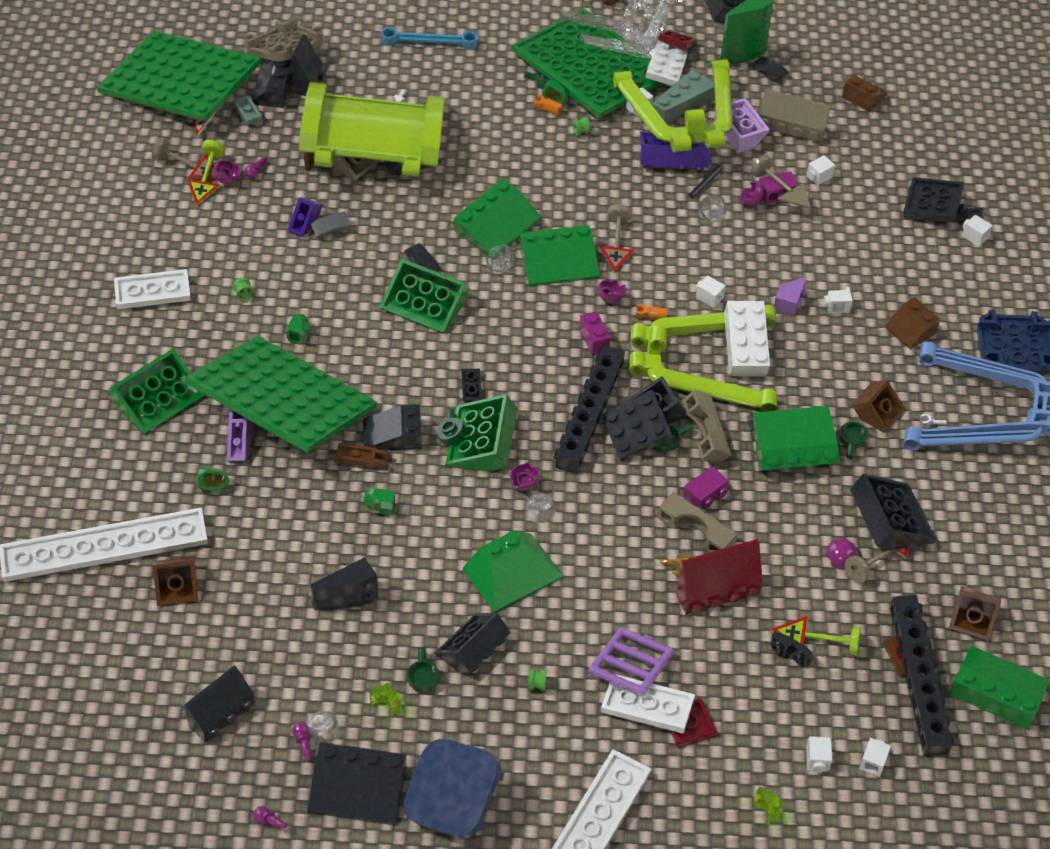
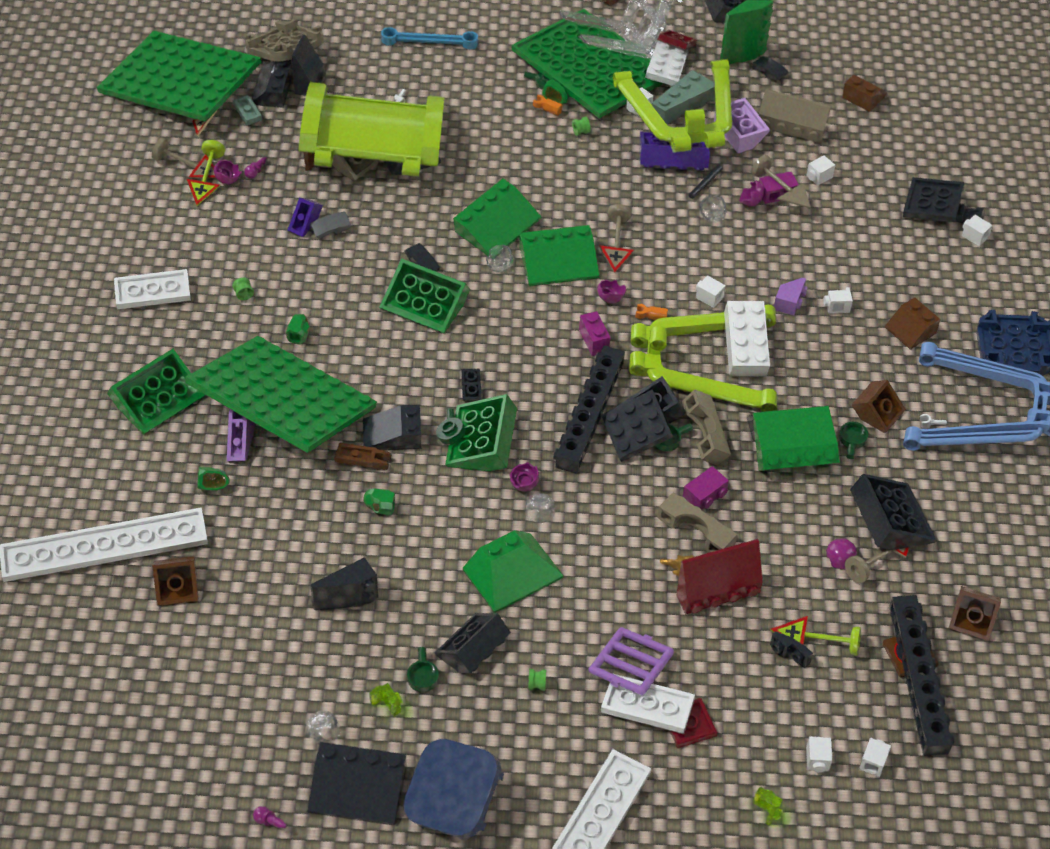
(219, 704): black slope -> none
(300, 732): magenta bar -> none
(999, 687): green slope -> none

